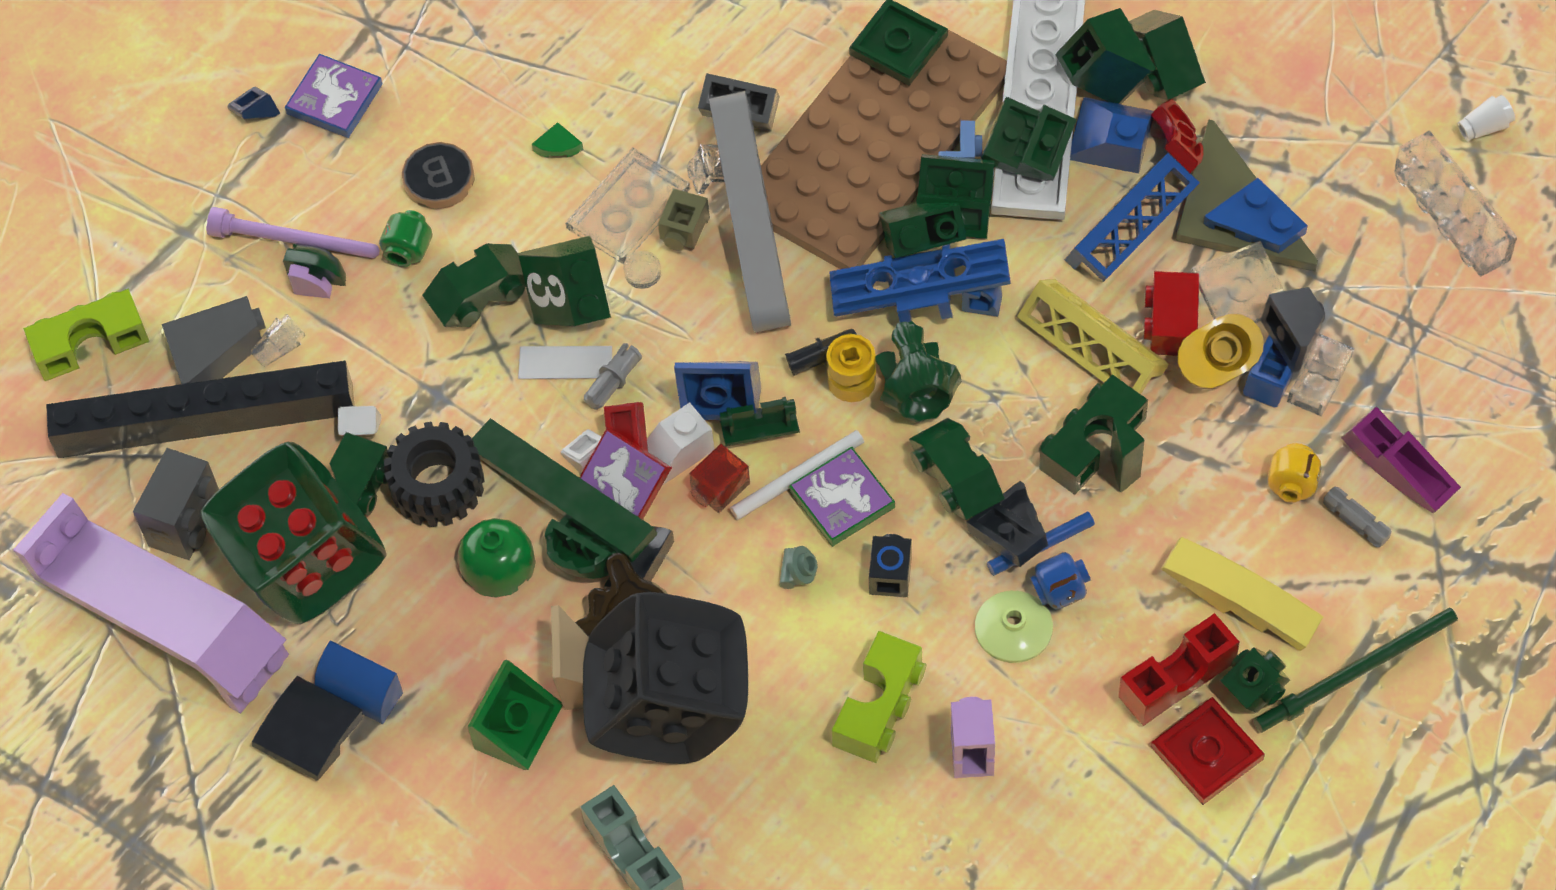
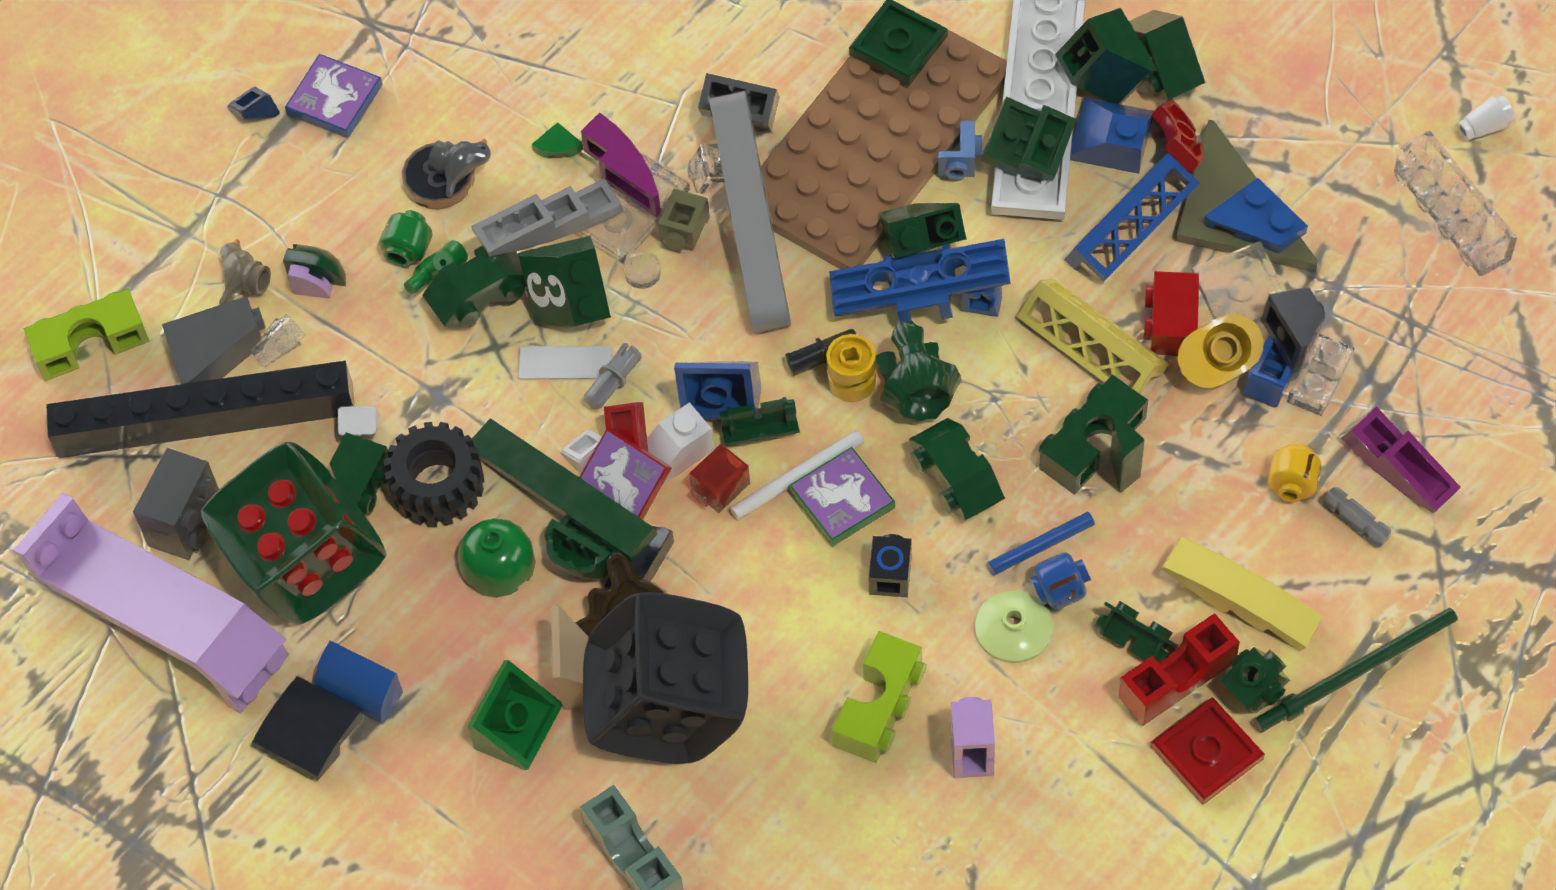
(223, 223): lavender piece -> none
(242, 272): none -> dark tan animal
(429, 267): none -> green piece
(457, 160): none -> dark grey animal
(546, 220): none -> light grey slope
(621, 163): none -> magenta slope
(798, 567): sand green plate -> none
(961, 182): dark green slope -> none
(1011, 526): black wing -> none
(1122, 624): none -> dark green hinge

